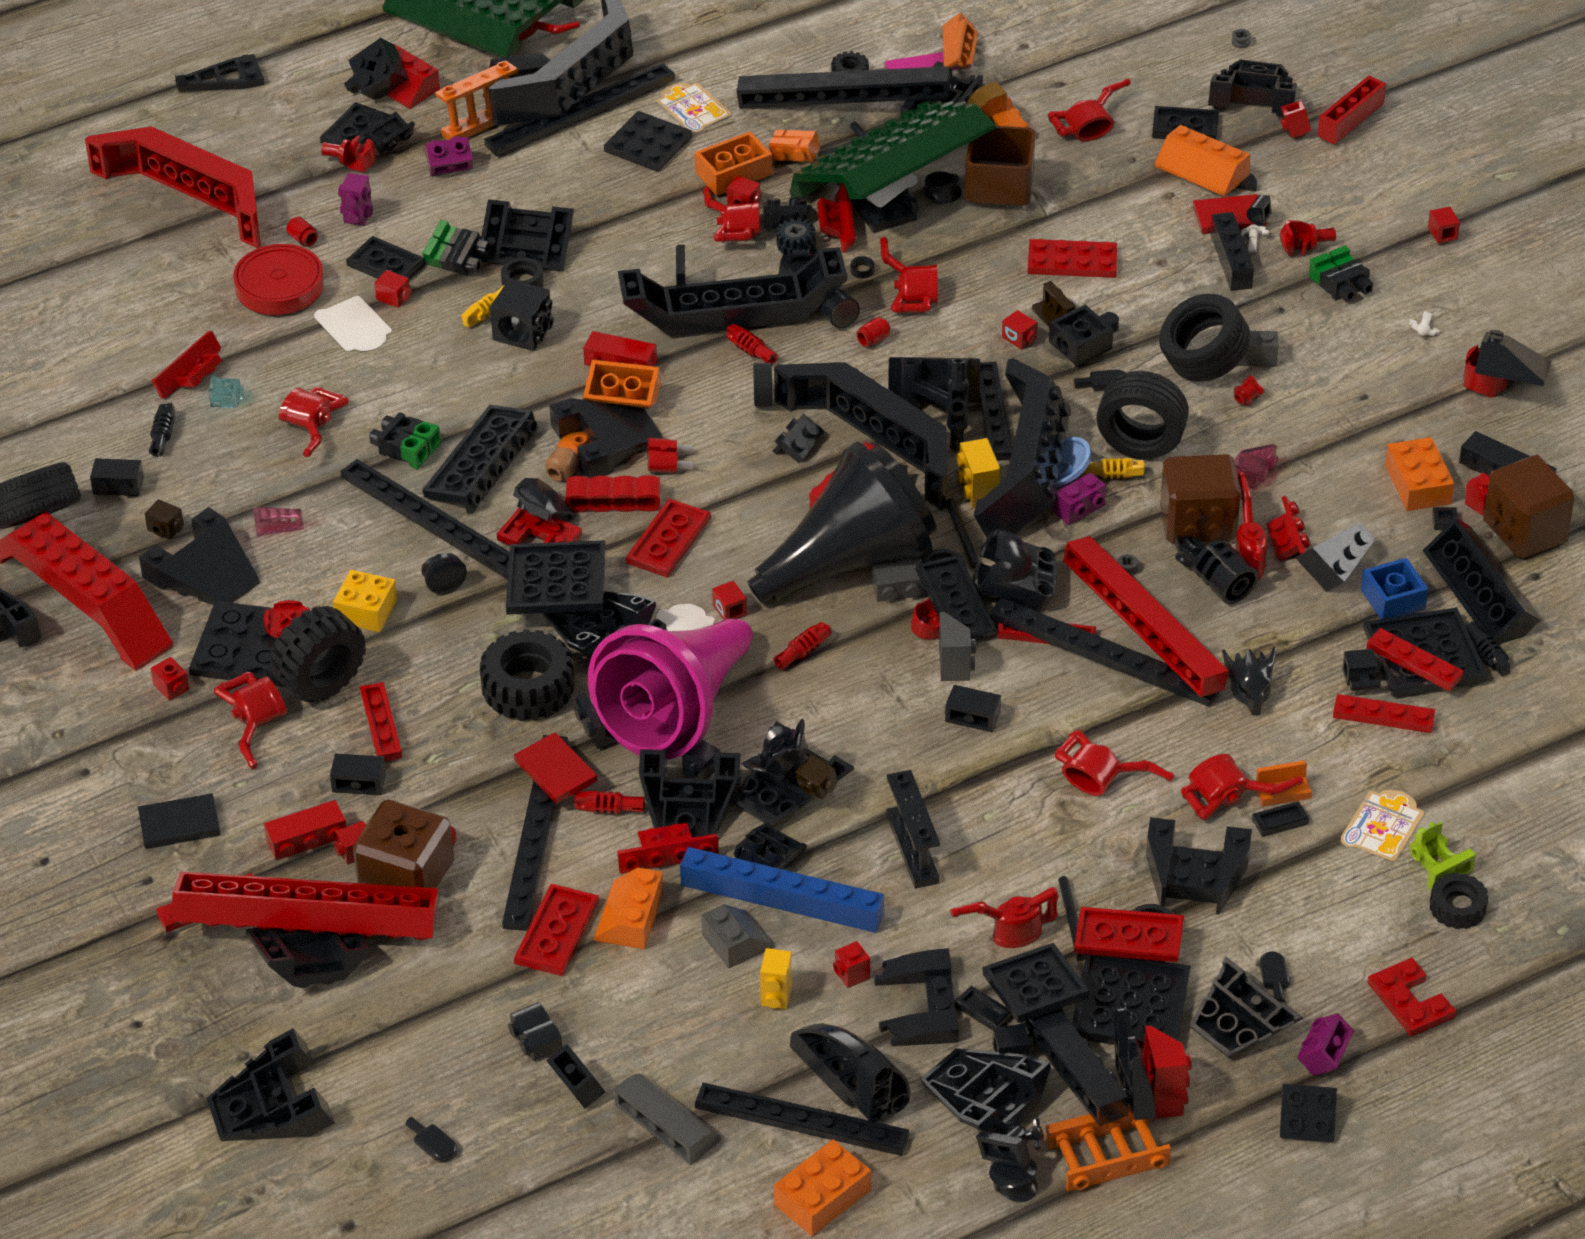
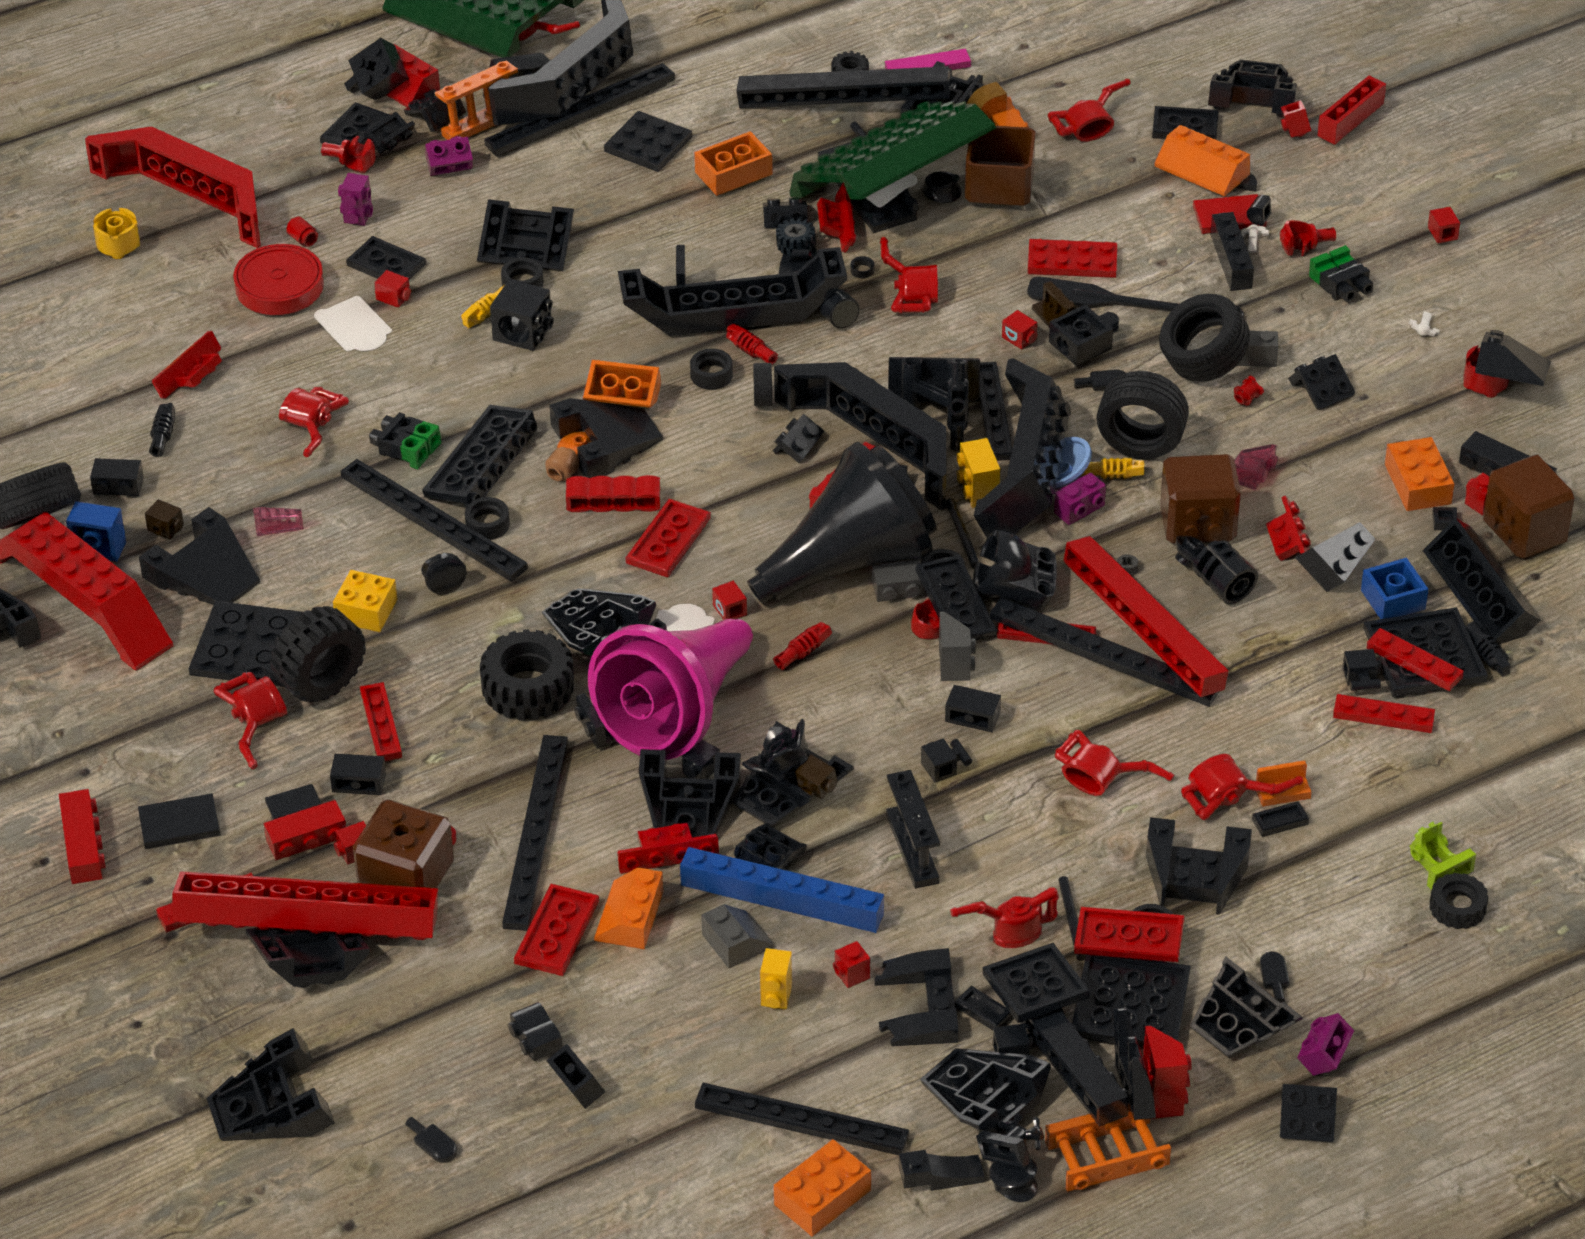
(81, 837): none -> red brick
(99, 527): none -> blue brick
(116, 232): none -> yellow brick
(170, 678): red brick -> none
(225, 392): clear light blue brick -> none
(247, 69): black plate -> none
(281, 616): red tile -> none
(292, 801): none -> black panel
(433, 110): none -> black bracket
(455, 249): black hips -> none
(488, 505): none -> black tyre
(524, 523): red plate -> none
(541, 500): black slope -> none
(555, 767): red tile -> none
(556, 577): black piece -> none
(594, 801): red hinge -> none
(619, 349): red brick -> none
(663, 455): red piece -> none
(665, 1118): dark grey brick -> none
(692, 105): sticker -> none
(711, 357): none -> black tyre
(737, 221): red piece -> none
(743, 191): red brick -> none
(794, 145): orange brick -> none
(853, 1069): black panel -> none
(873, 332): red brick -> none
(939, 1172): none -> black slope
(941, 760): none -> black brick
(959, 42): orange wedge -> none
(1093, 295): none -> black piece
(1241, 38): dark grey bush -> none
(1251, 537): red piece -> none
(1253, 676): black piece -> none
(1324, 381): none -> black bracket
(1383, 823): sticker -> none
(1393, 988): red plate -> none

